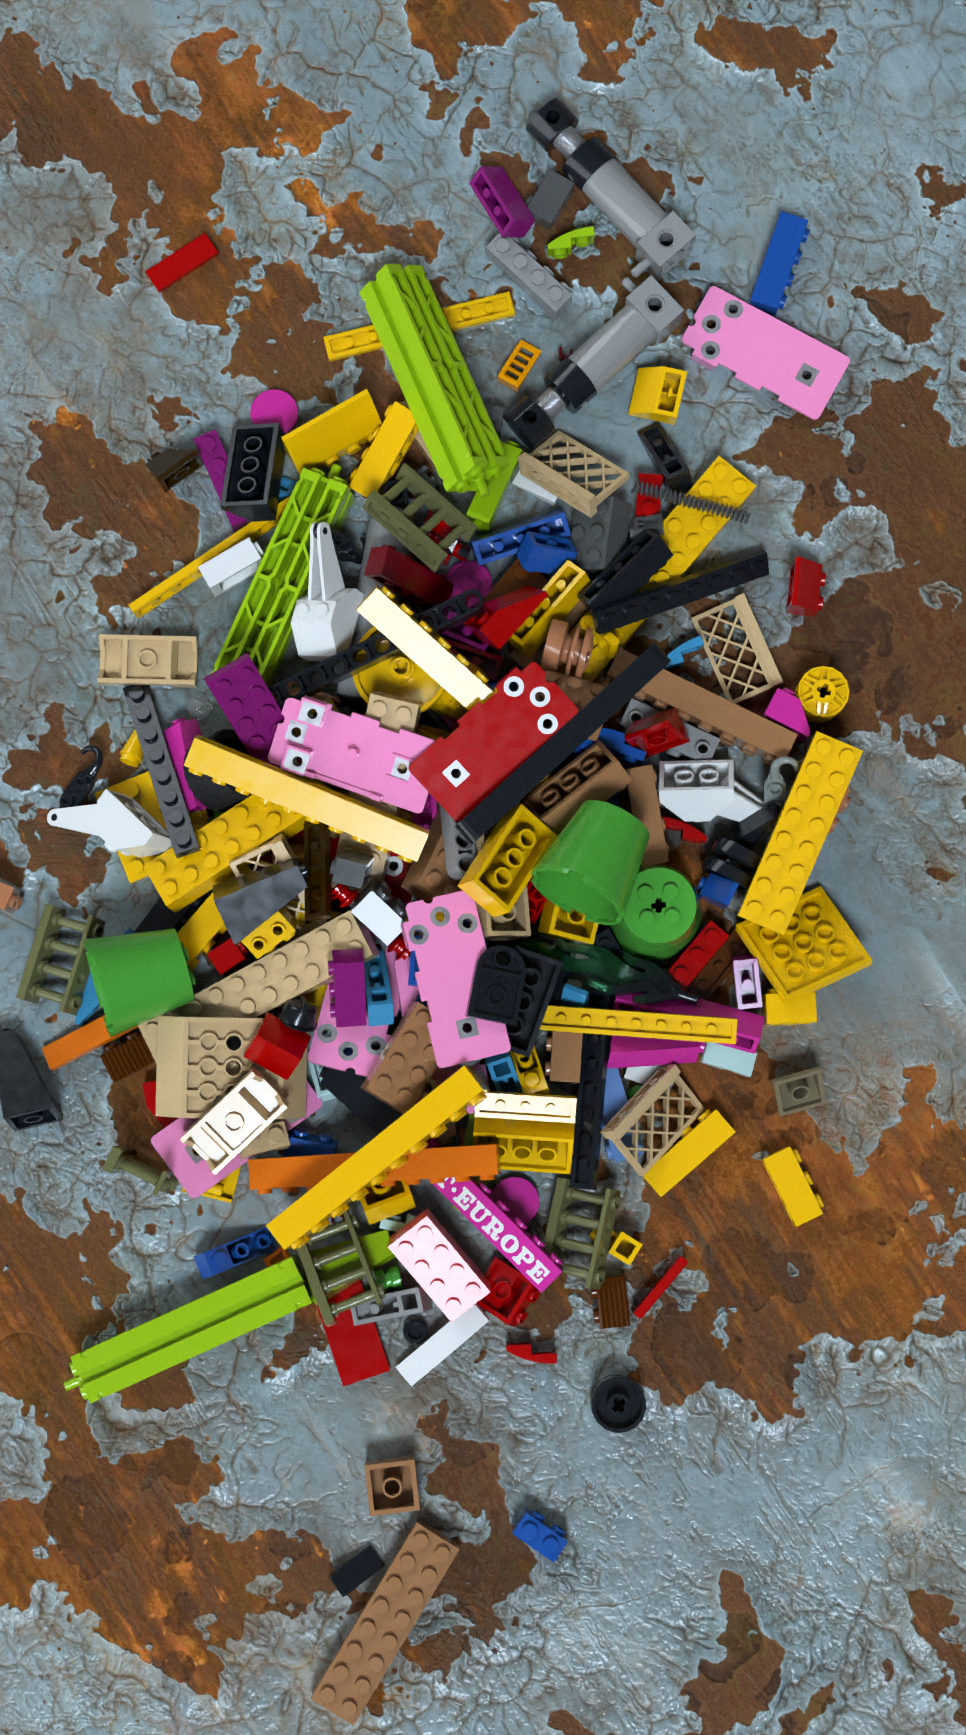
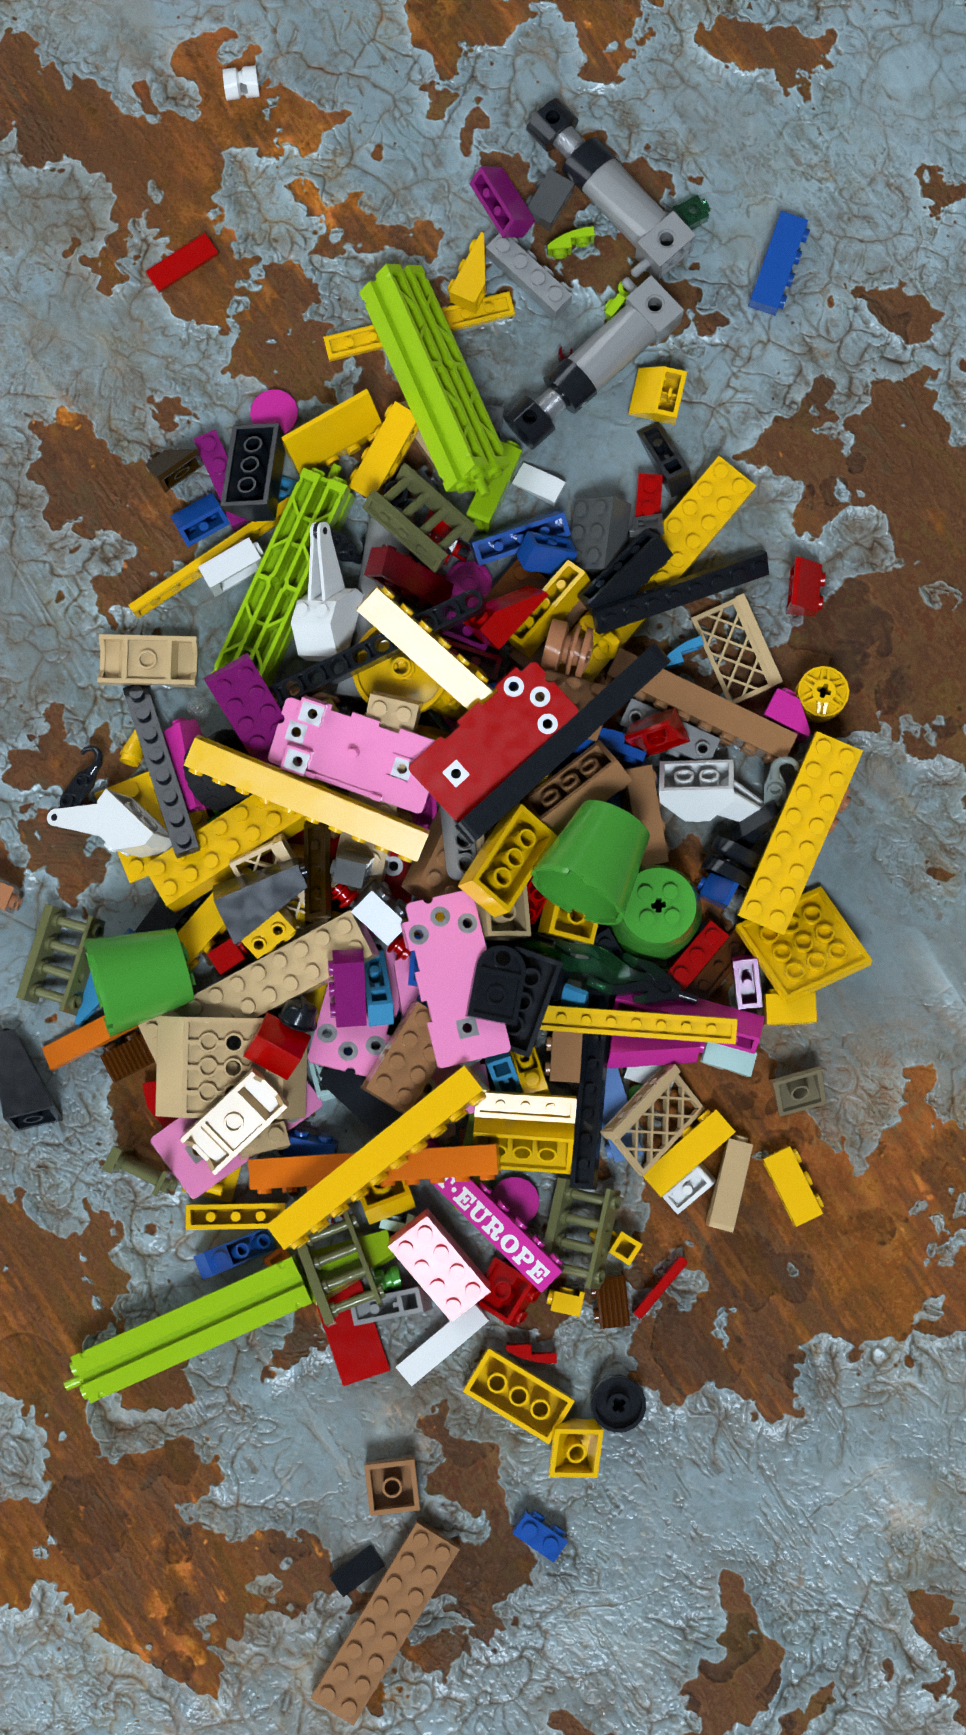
(200, 519): none -> blue brick
(232, 1215): none -> yellow brick
(241, 83): none -> white wheel
(415, 1331): black tile -> none
(470, 284): none -> yellow slope
(510, 382): light orange slope -> none
(518, 1395): none -> yellow brick
(560, 482): tan fence -> none
(565, 1301): none -> yellow brick
(576, 1449): none -> yellow slope
(614, 305): none -> lime plate
(689, 833): red slope -> none
(689, 1188): none -> white slope
(690, 501): dark grey piece -> none
(696, 219): none -> clear green brick
(729, 1184): none -> tan slope
(765, 352): bright pink piece -> none

